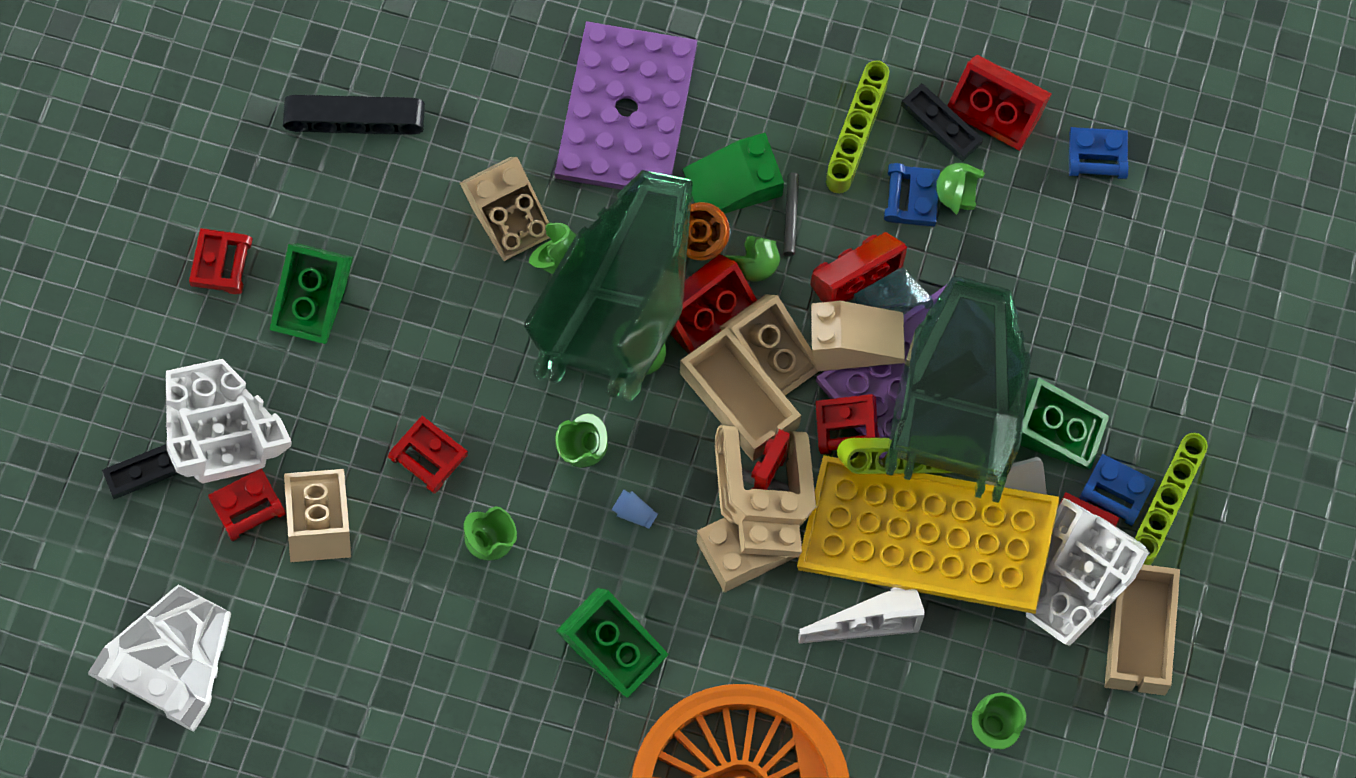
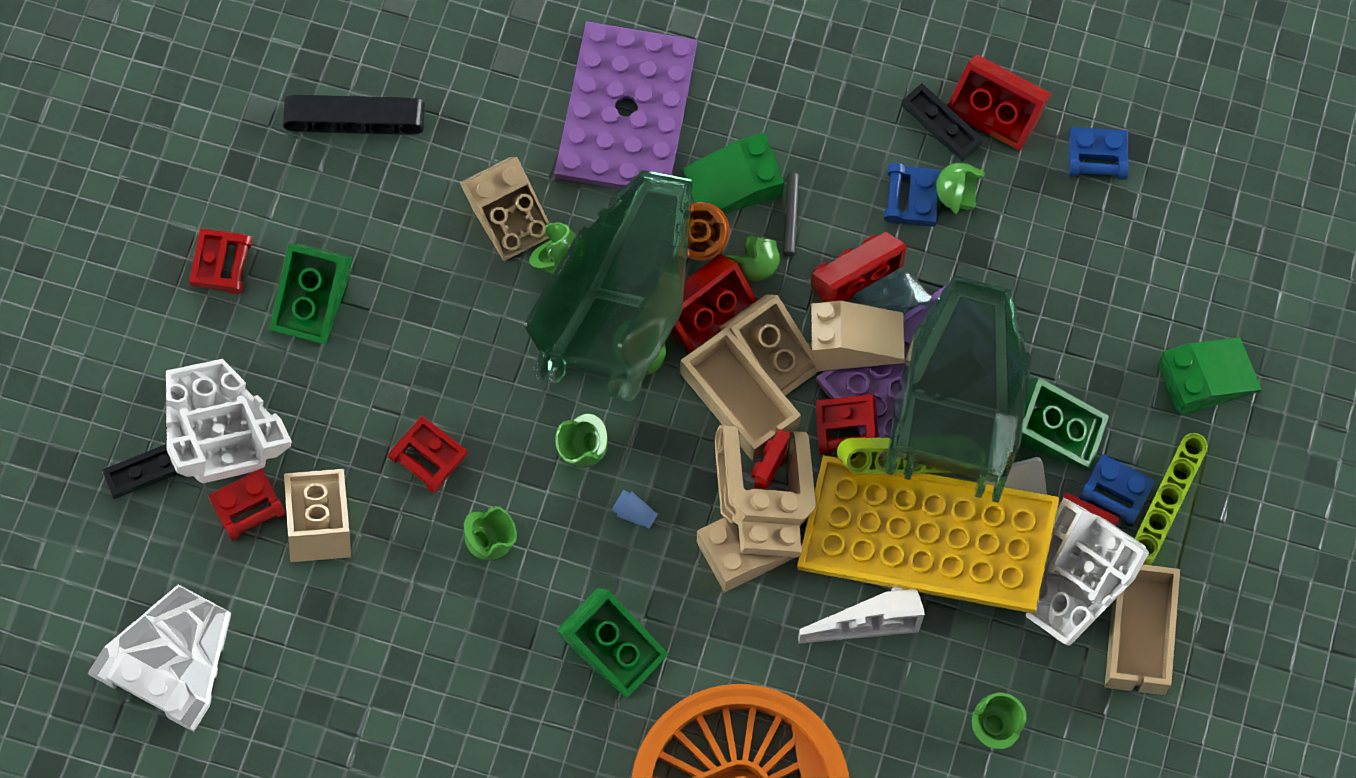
(854, 138): lime beam -> none
(1207, 374): none -> green slope

